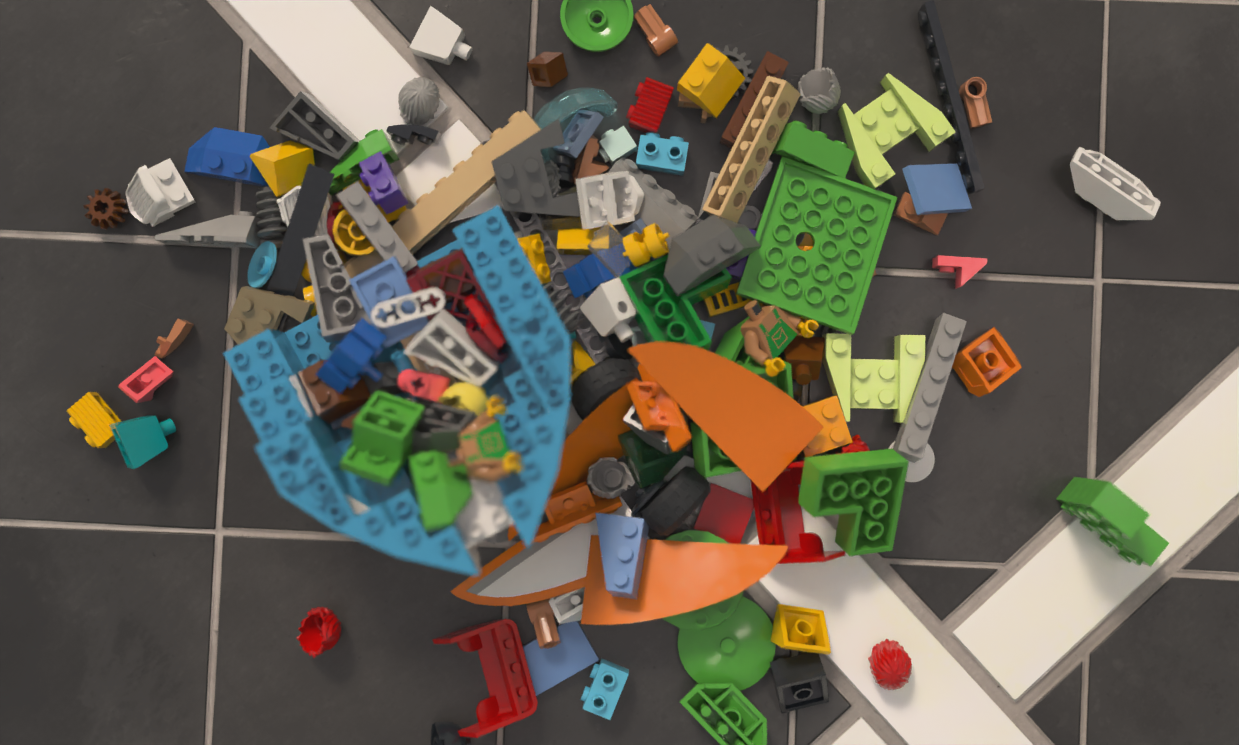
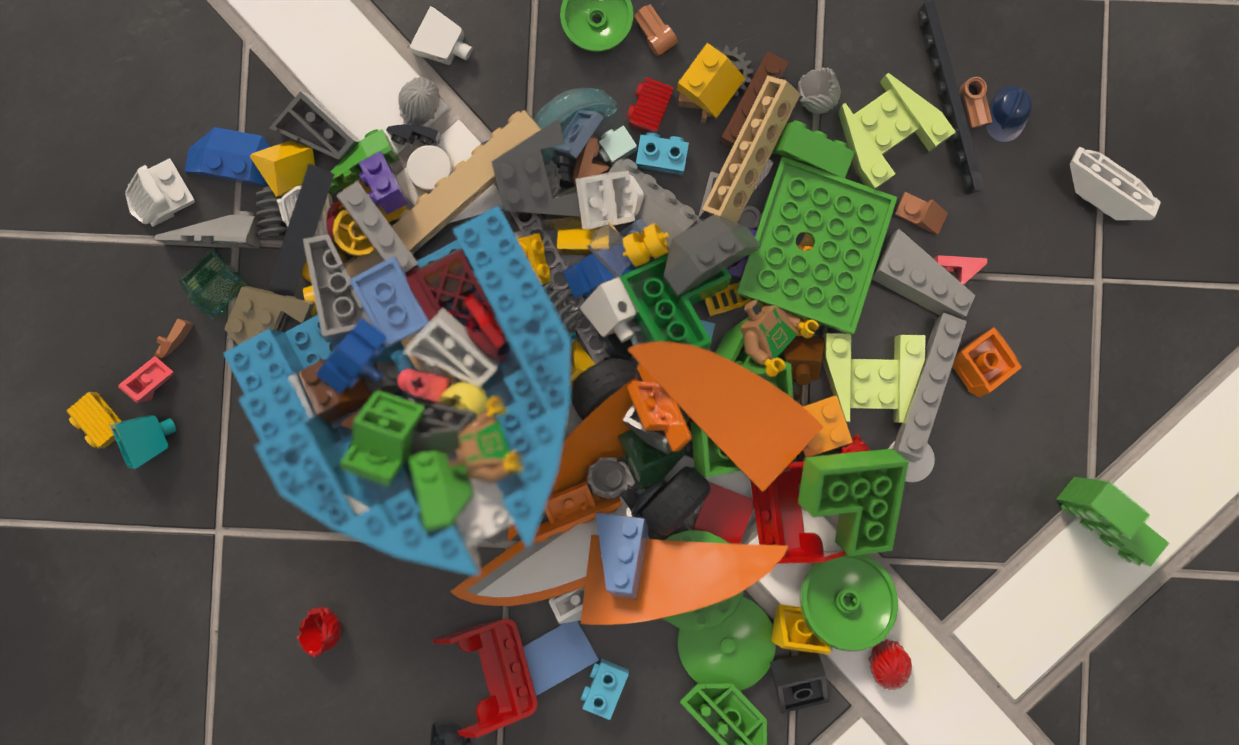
(98, 205): reddish brown gear -> none
(212, 283): none -> clear green slope
(262, 264): medium azure dish -> none
(388, 306): white beam -> none
(428, 166): none -> white head
(544, 623): nougat piece -> none
(547, 69): reddish brown panel -> none
(849, 602): none -> bright green dish
(920, 278): none -> light grey wedge
(937, 188): medium blue tile -> none
(1009, 114): none -> dark blue piece

